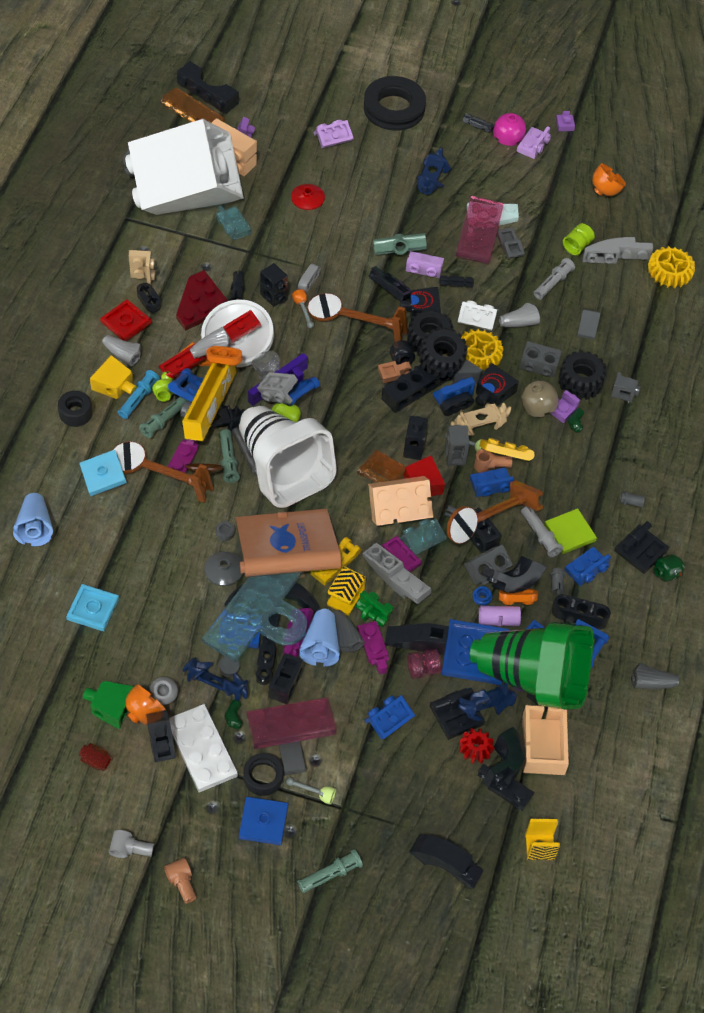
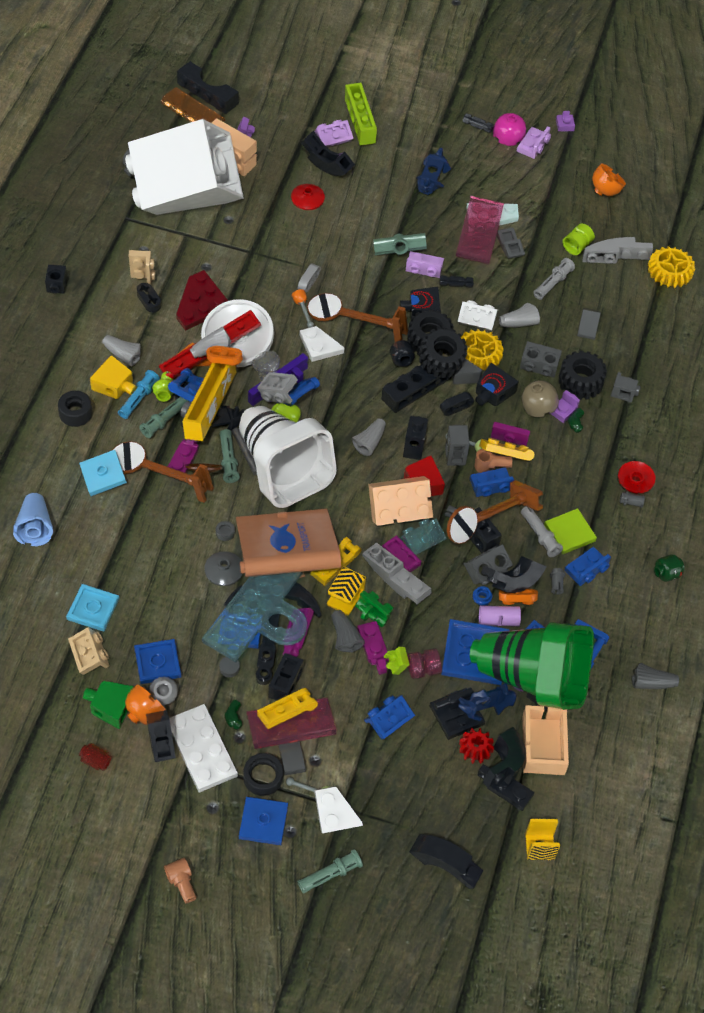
(56, 279): none -> black brick
(88, 650): none -> tan bracket
(124, 845): light grey pin -> none
(125, 320): red plate -> none
(157, 660): none -> blue plate
(199, 671): dark blue piece -> none
(233, 222): clear light blue bracket -> none
(237, 285): black pin -> none
(273, 284): black brick -> none
(287, 708): none -> yellow plate
(319, 344): none -> white wing
(321, 640): light blue cone -> none
(325, 159): none -> black arch
(334, 811): none -> white wing
(360, 114): none -> lime brick
(368, 439): none -> light grey piece
(382, 465): clear orange plate -> none
(390, 283): black hinge -> none
(391, 371): nougat plate -> none
(394, 119): black tyre -> none
(397, 660): none -> lime tile
(417, 637): black slope -> none
(461, 386): blue bracket -> none
(493, 413): tan piece -> none
(510, 434): none -> magenta plate
(574, 605): black beam -> none
(636, 471): none -> red dish
(641, 548): black plate -> none

